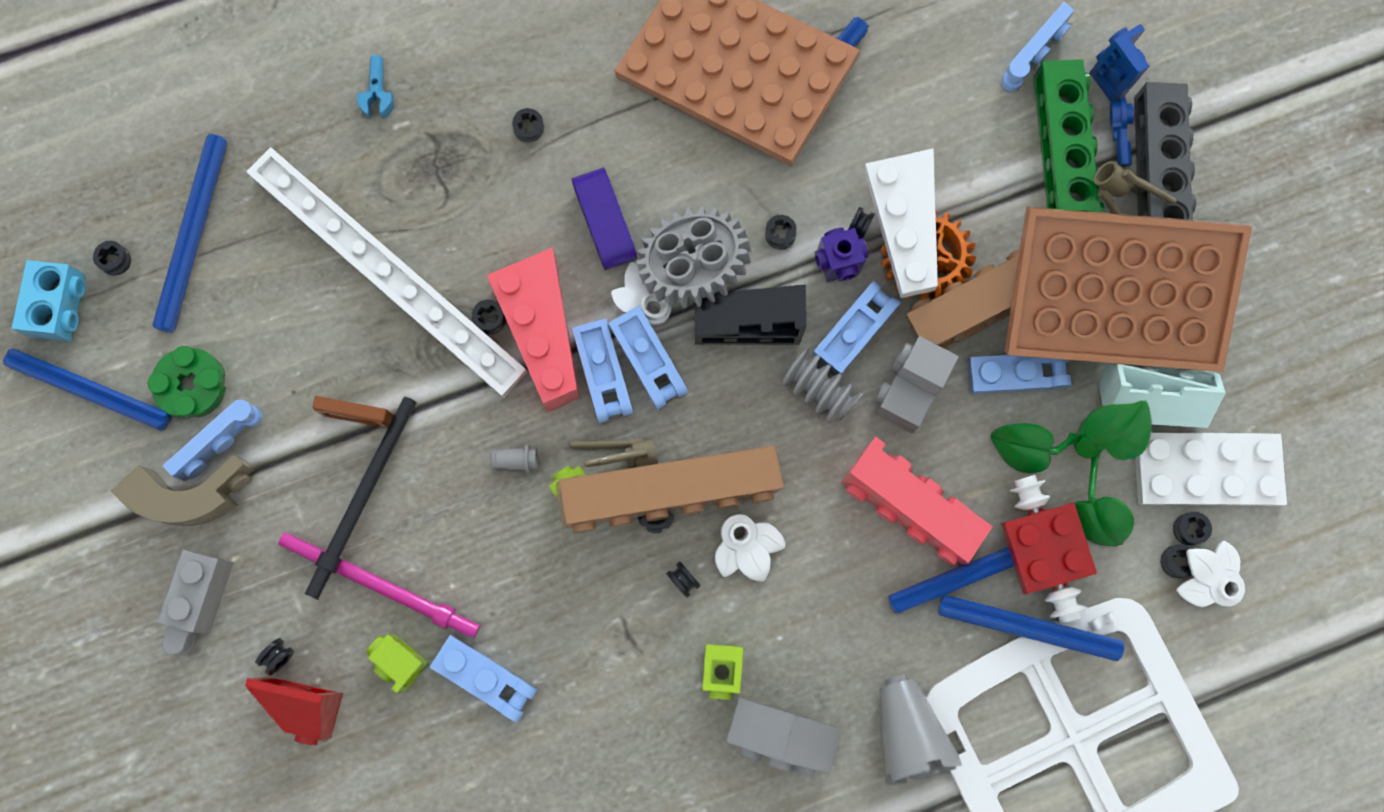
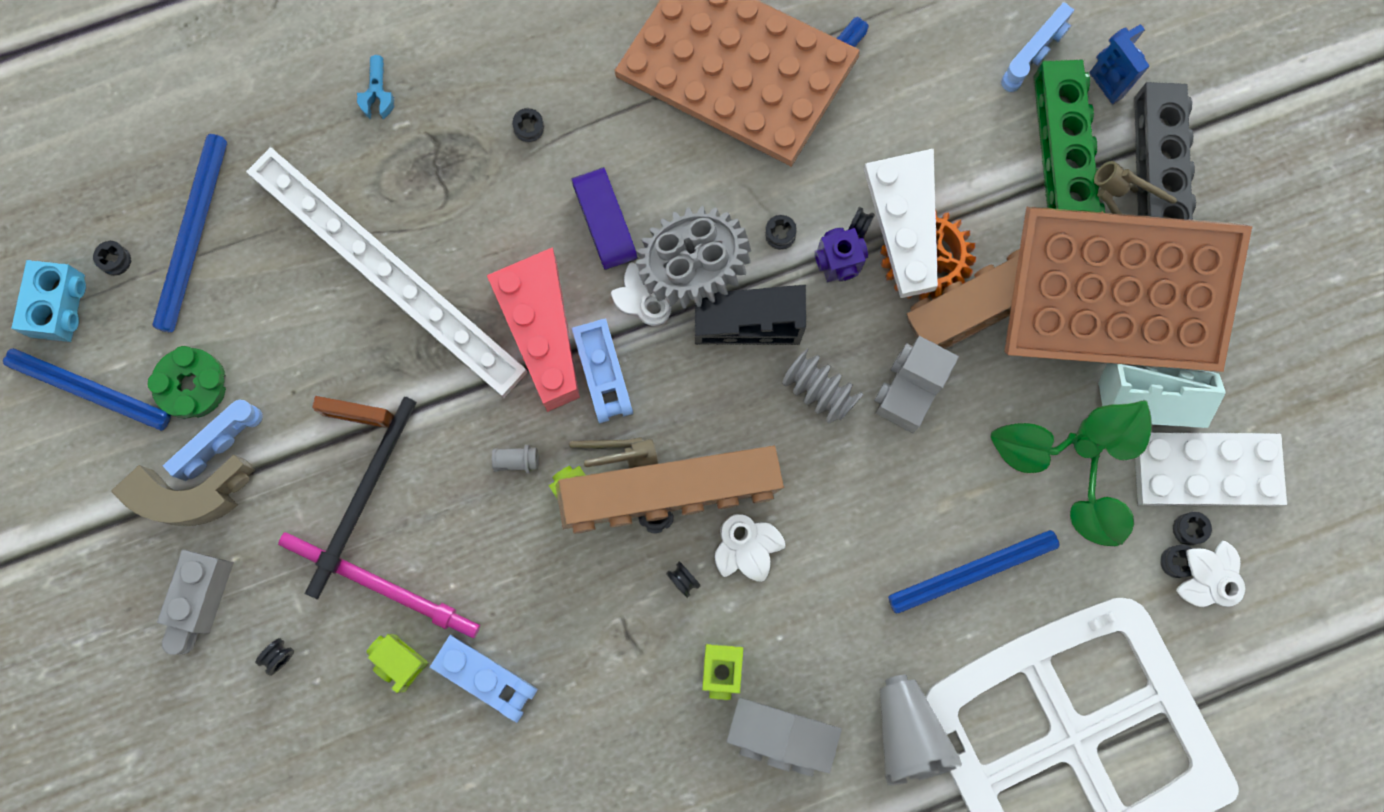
(297, 707): red slope -> none
(489, 327): black bush -> none
(647, 356): light blue plate -> none
(856, 328): light blue plate -> none
(915, 504): coral wedge -> none
(1015, 374): light blue plate -> none
(1031, 628): blue axle -> none
(1048, 549): red plate -> none
(1120, 116): blue plate -> none

